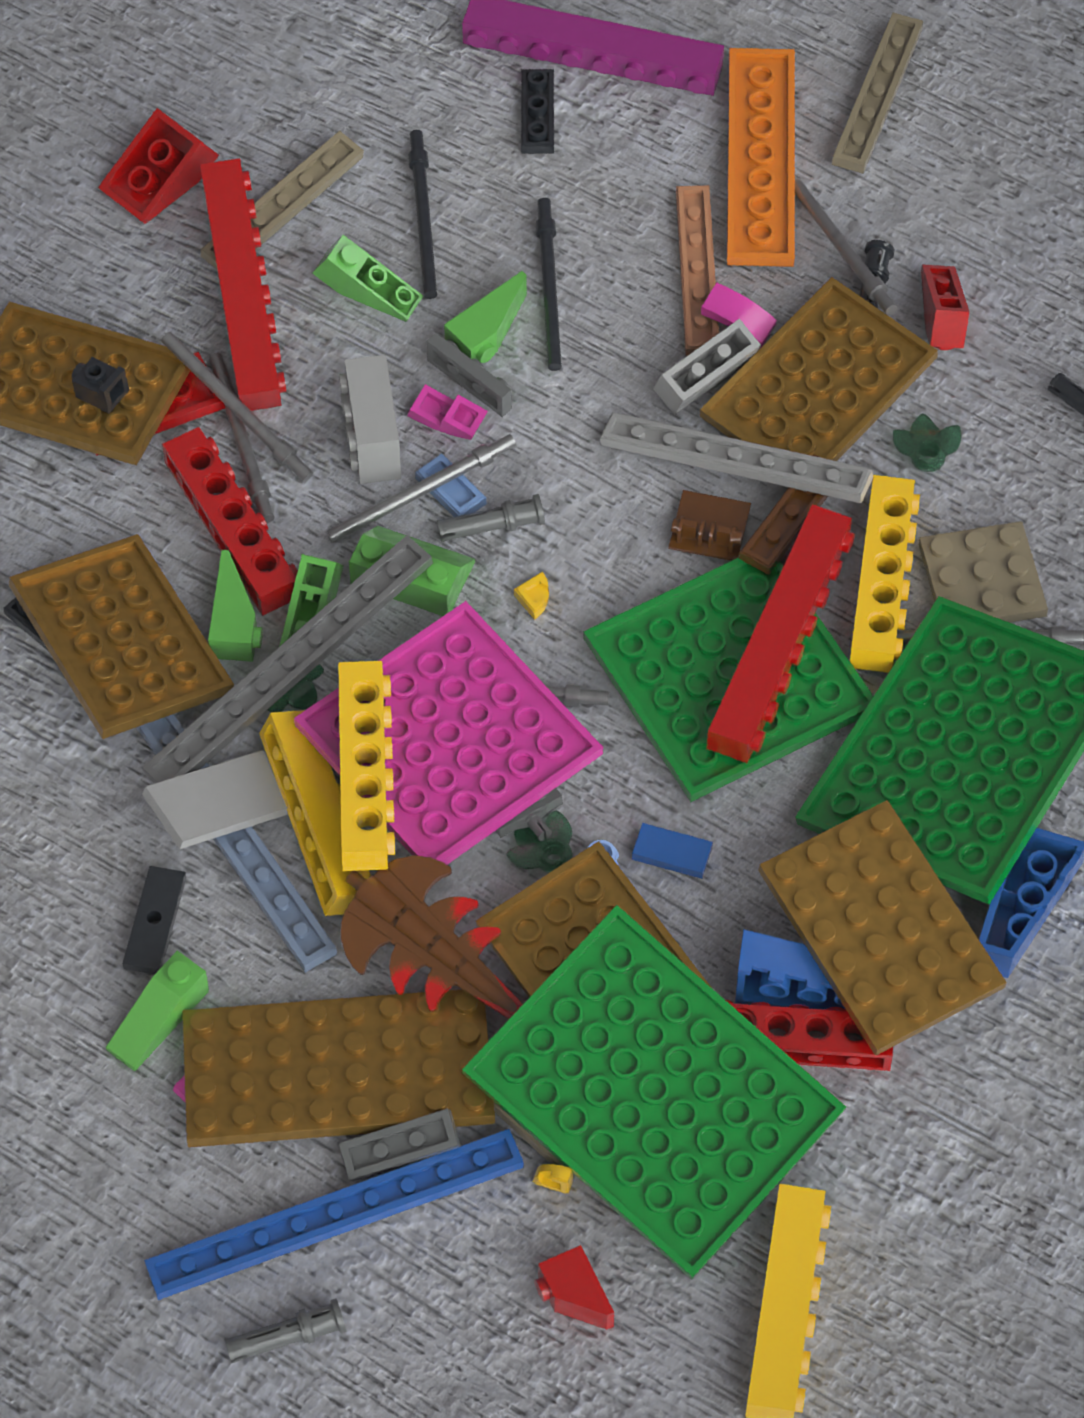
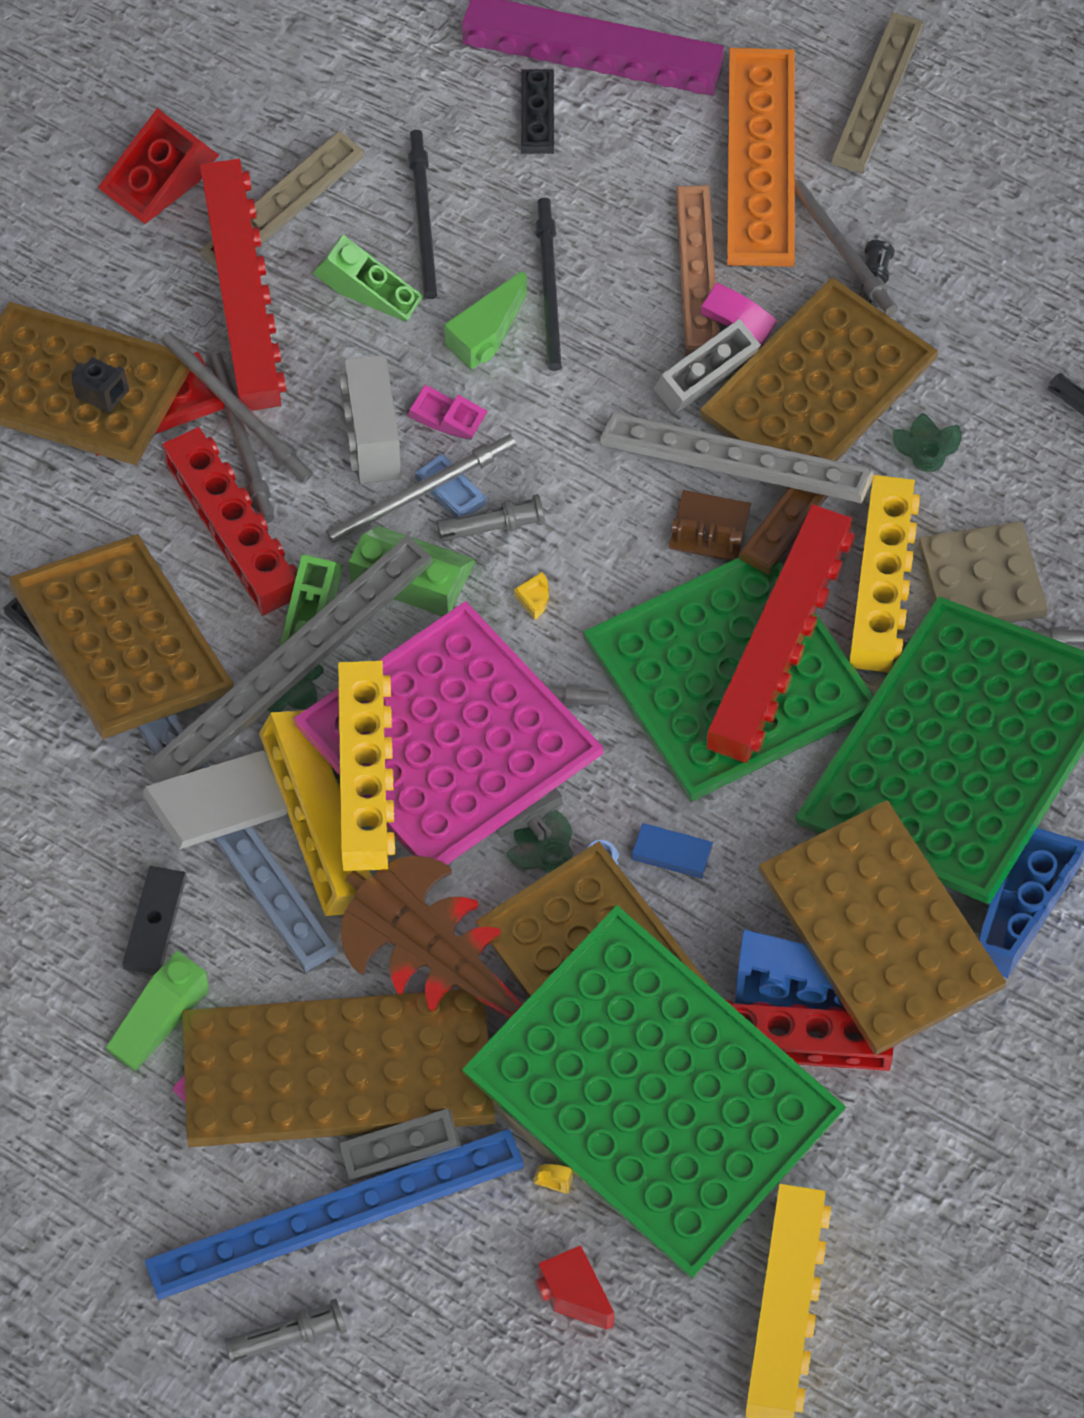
(233, 619): bright green slope -> none
(469, 374): dark grey plate -> none
(944, 307): red slope -> none

